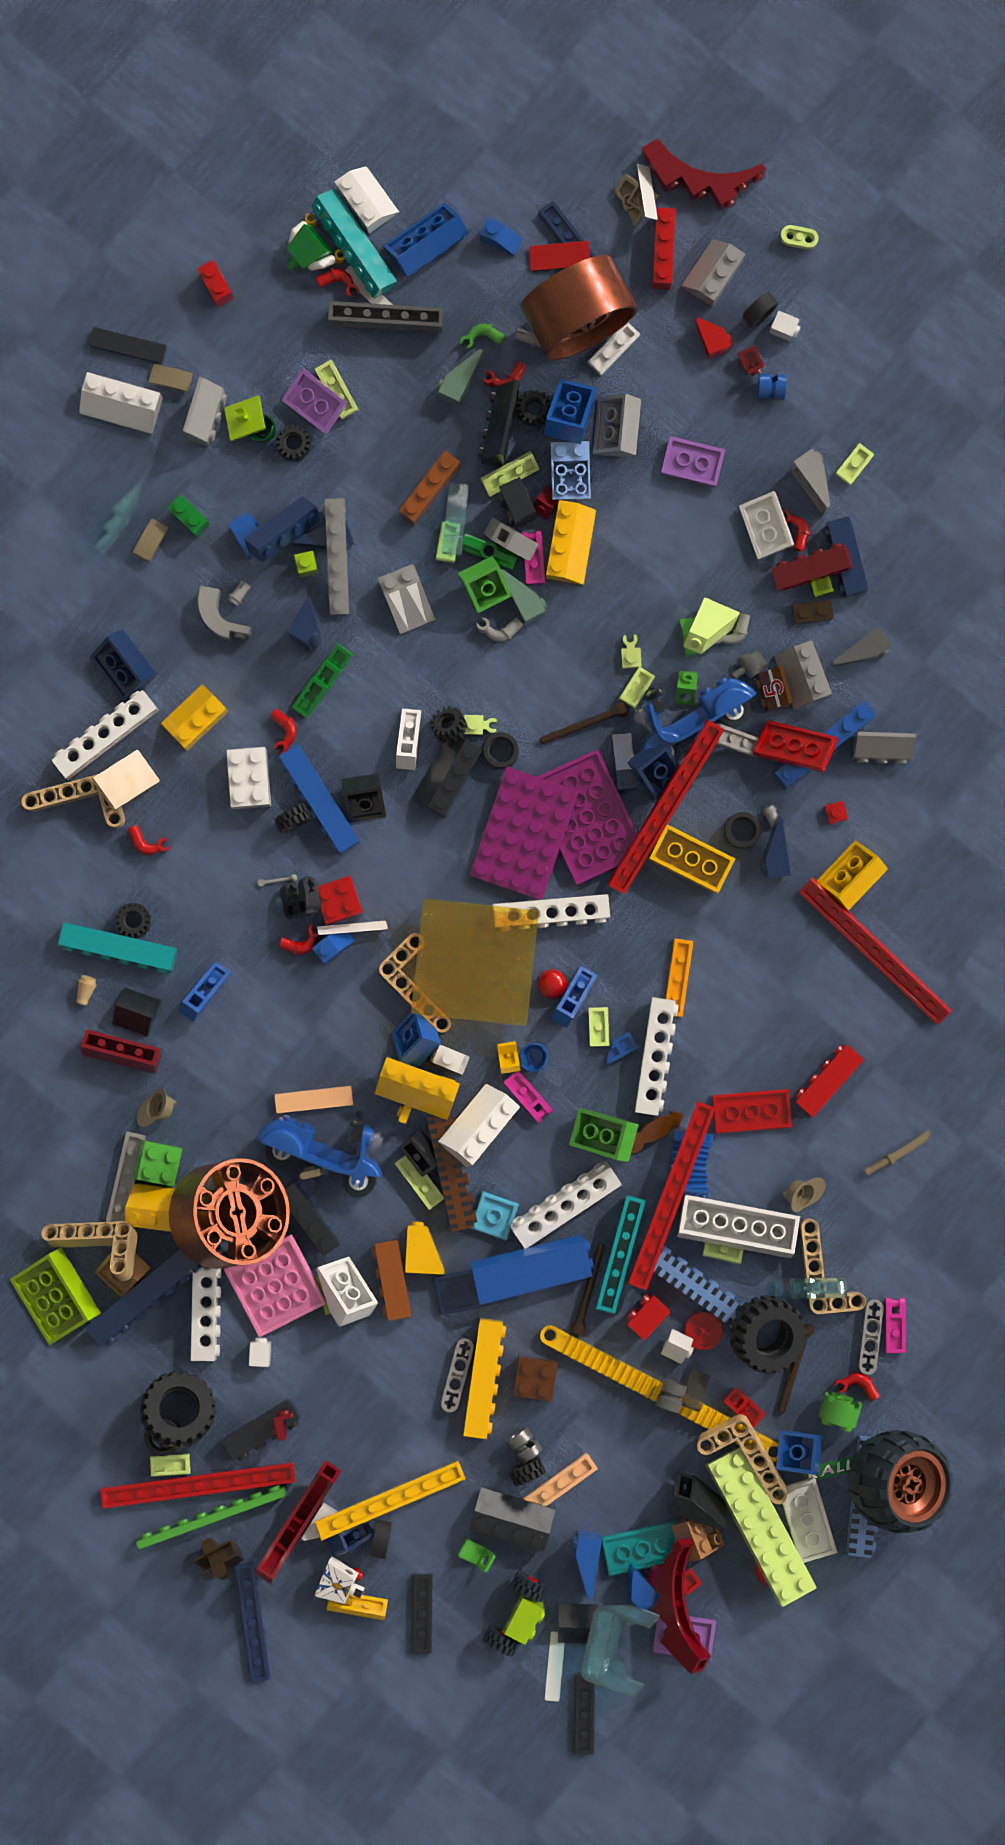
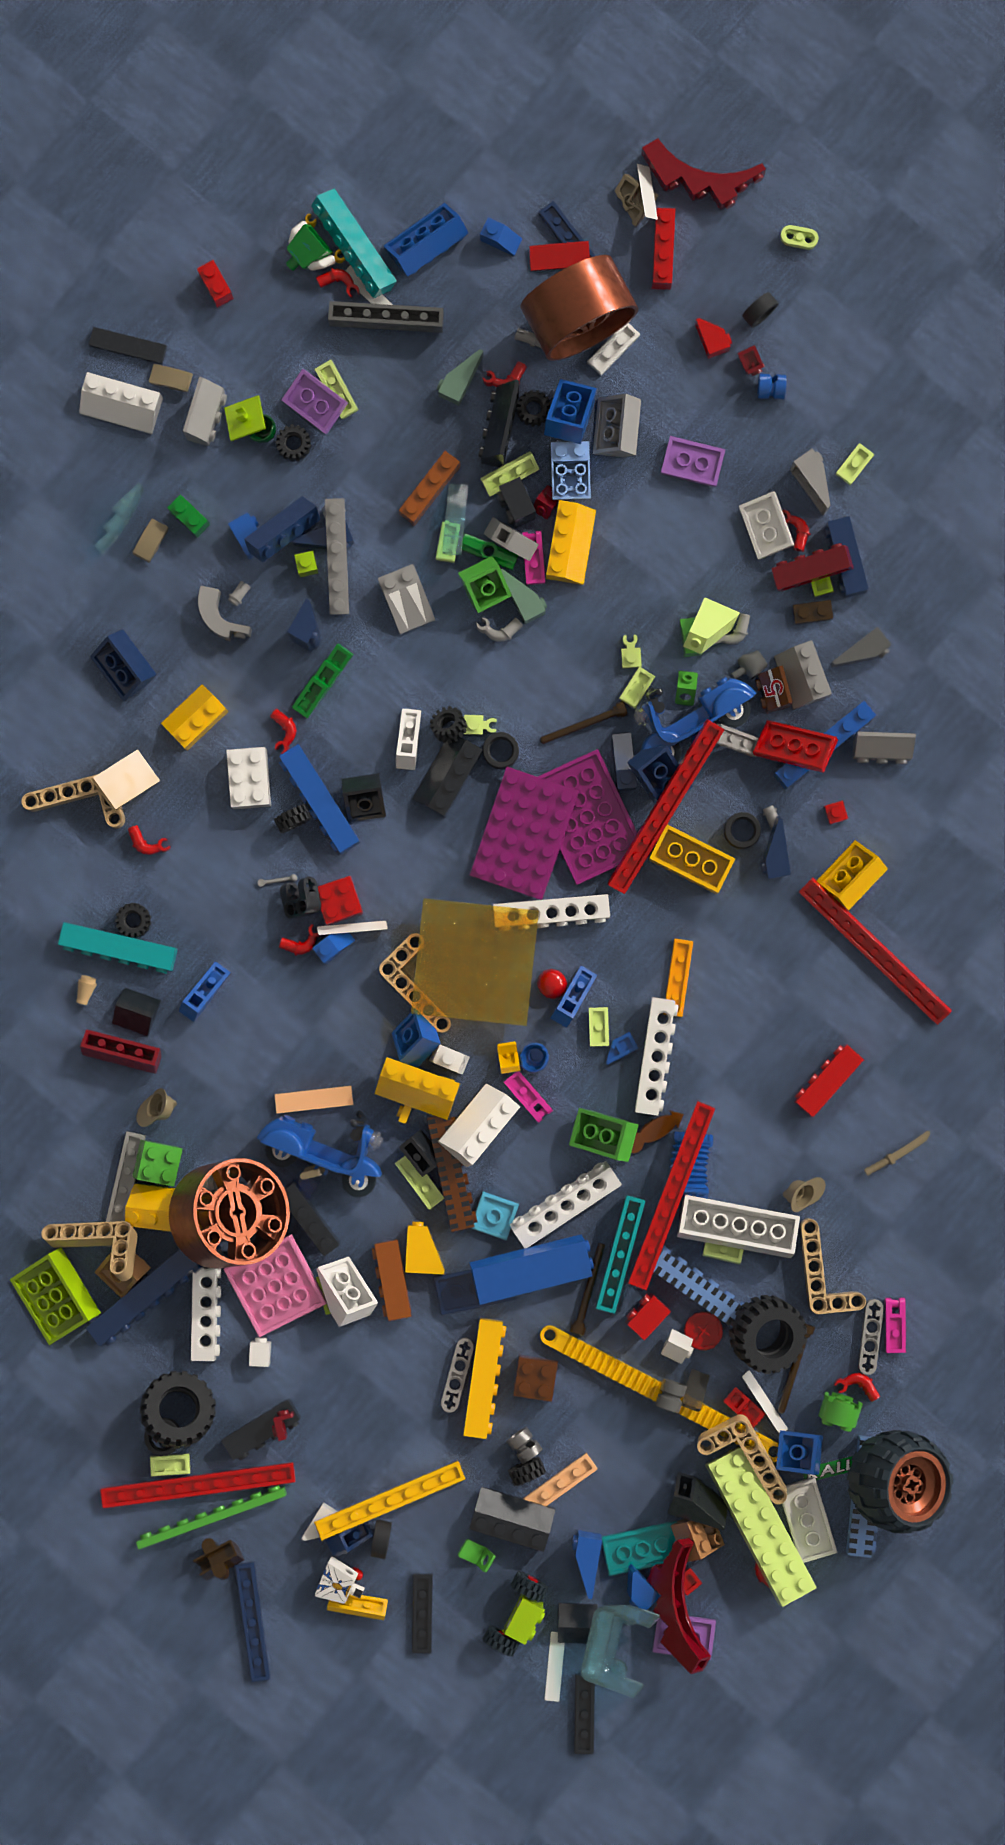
(101, 745): white brick -> none
(297, 1521): dark red arch -> none
(365, 198): white slope -> none
(485, 330): bright green piece -> none
(713, 271): light grey slope -> none
(752, 1111): red tile -> none
(764, 1401): none -> white sticker
(785, 326): white brick -> none
(810, 1287): clear light blue slope -> none

